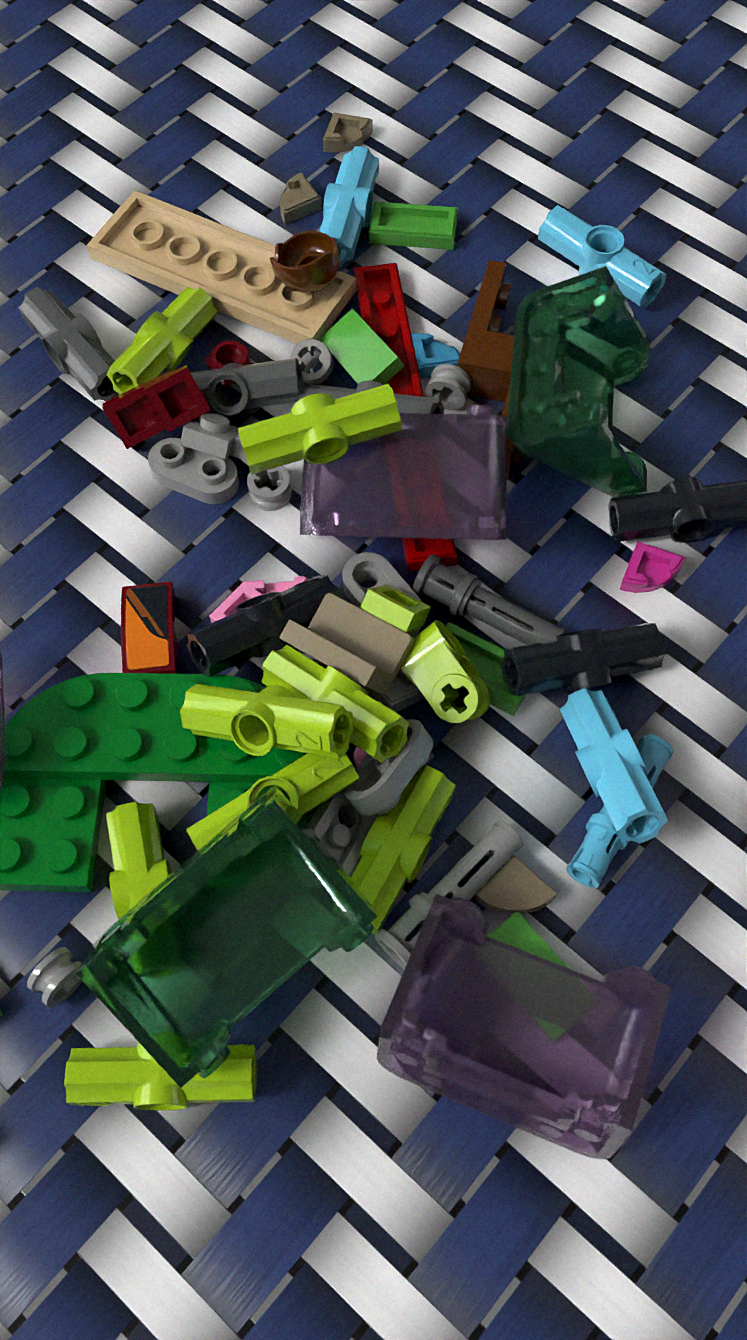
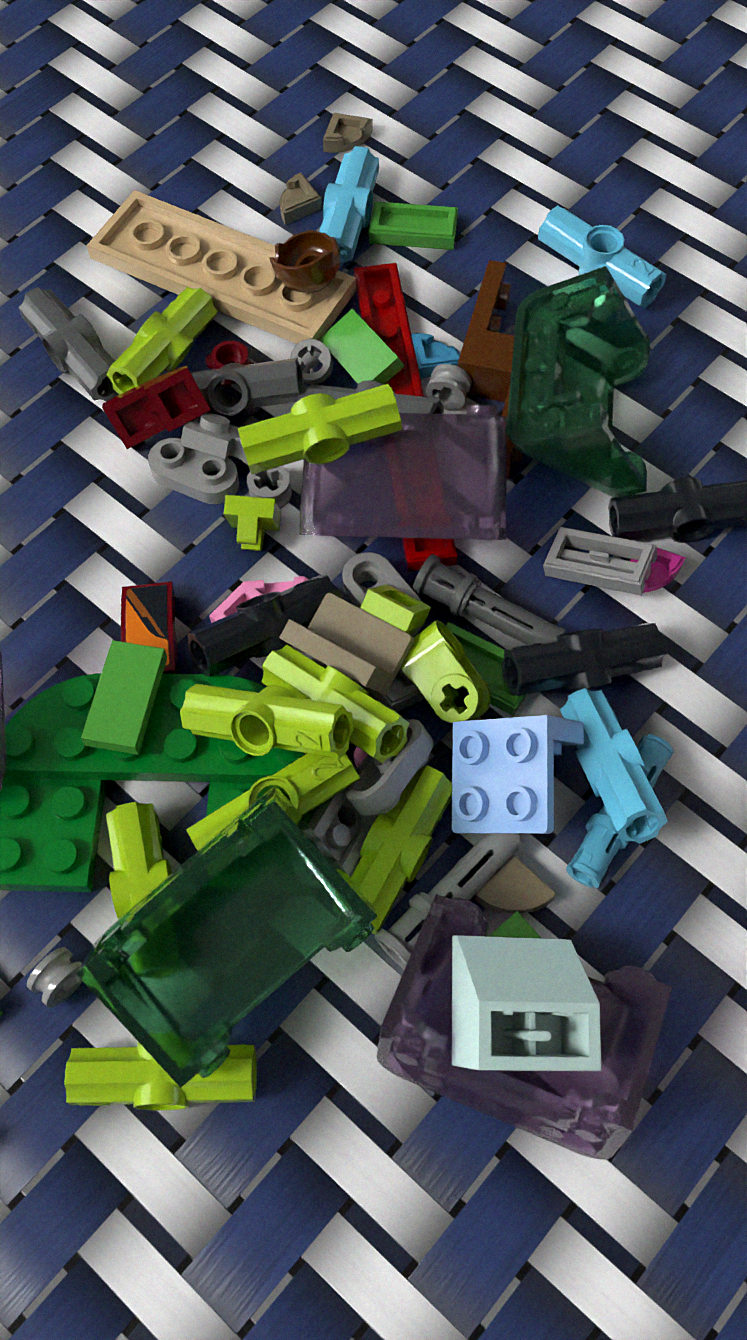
(124, 697): none -> bright green tile
(251, 519): none -> lime tile
(507, 773): none -> light blue bracket
(522, 1006): none -> light aqua slope
(596, 566): none -> light grey tile

